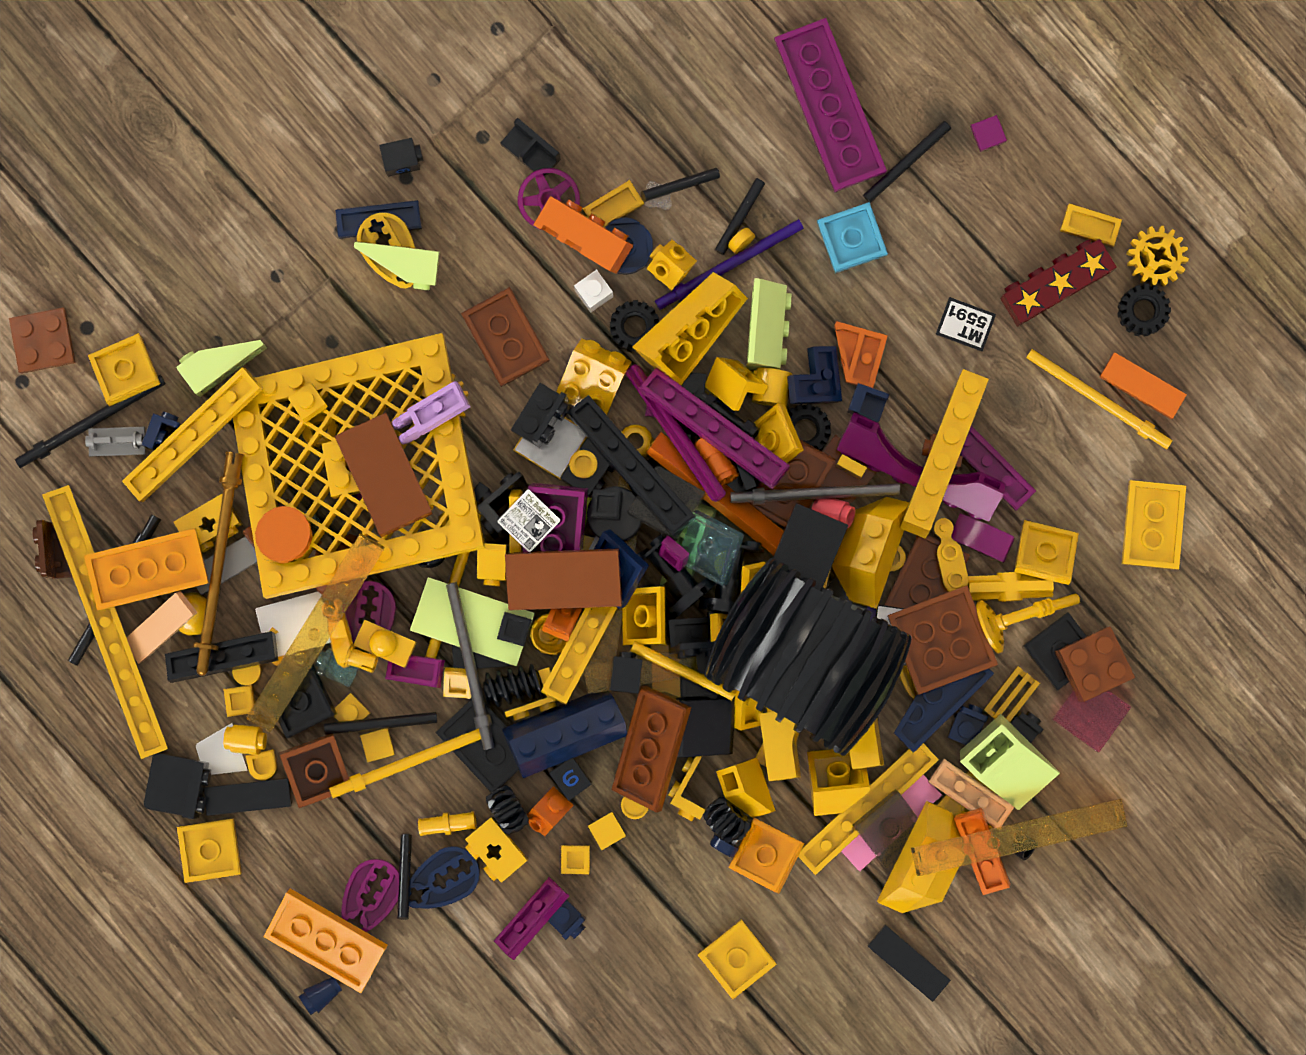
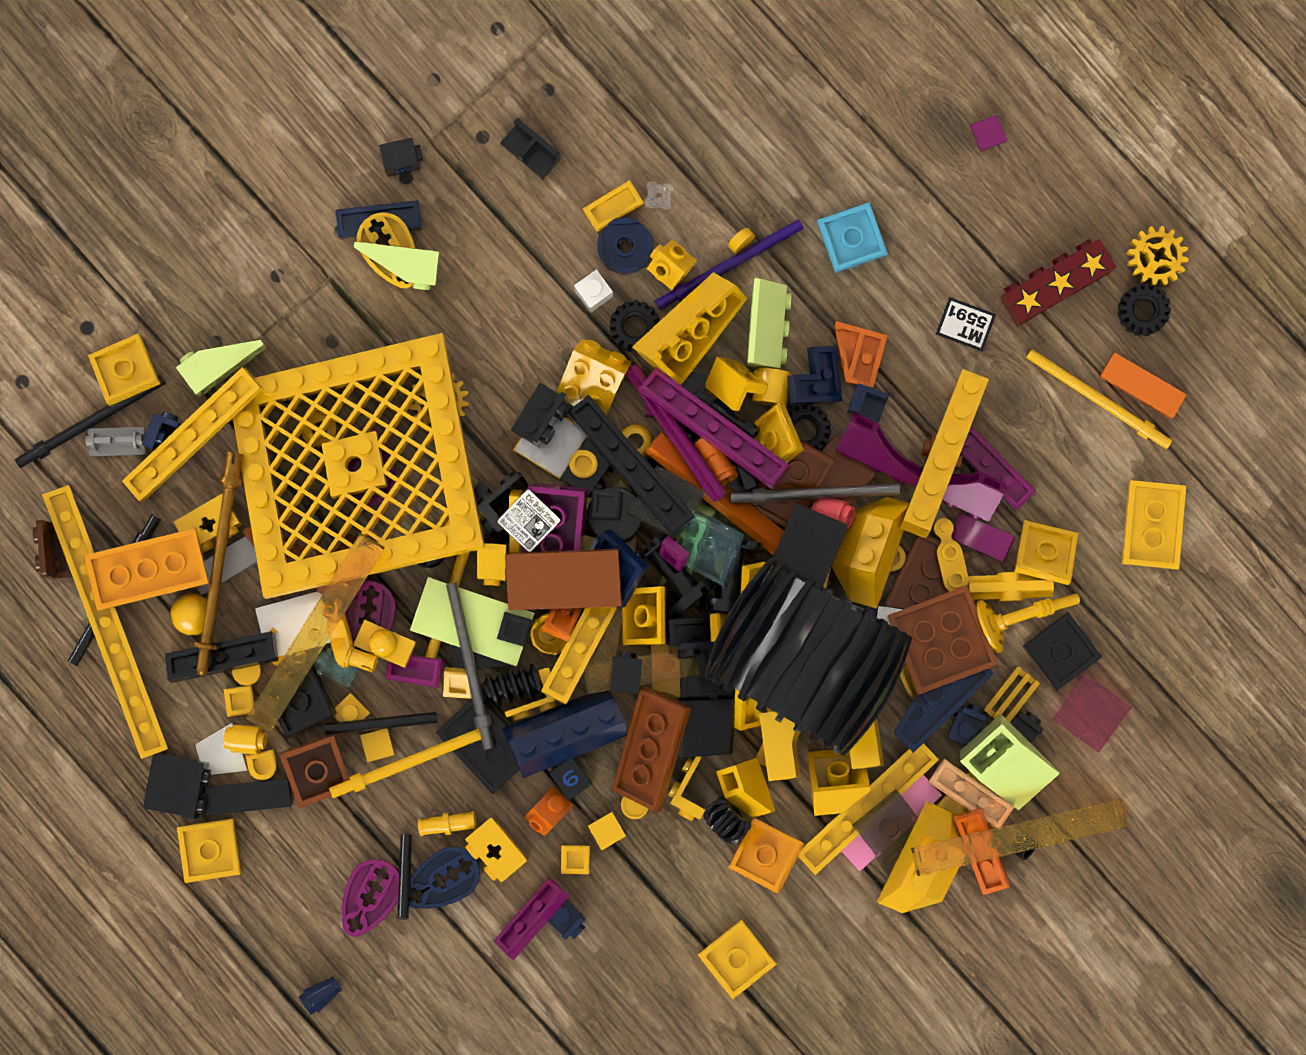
(42, 340): dark orange plate -> none
(160, 626): light nougat tile -> none
(283, 534): orange tile -> none
(307, 402): yellow plate -> none
(325, 940): light orange plate -> none
(383, 475): dark orange tile -> none
(432, 412): lavender hinge -> none
(505, 337): dark orange tile -> none
(507, 809): black gear -> none
(544, 191): magenta wheel -> none
(584, 233): orange wedge -> none
(680, 184): black bar -> none
(680, 669): yellow bar -> none
(724, 847): dark blue tile -> none
(740, 216): black bar -> none
(830, 105): magenta plate -> none
(851, 467): yellow tile -> none
(907, 161): black bar -> none
(908, 963): black tile -> none
(1090, 225): yellow tile -> none
(1095, 664): dark orange brick -> none

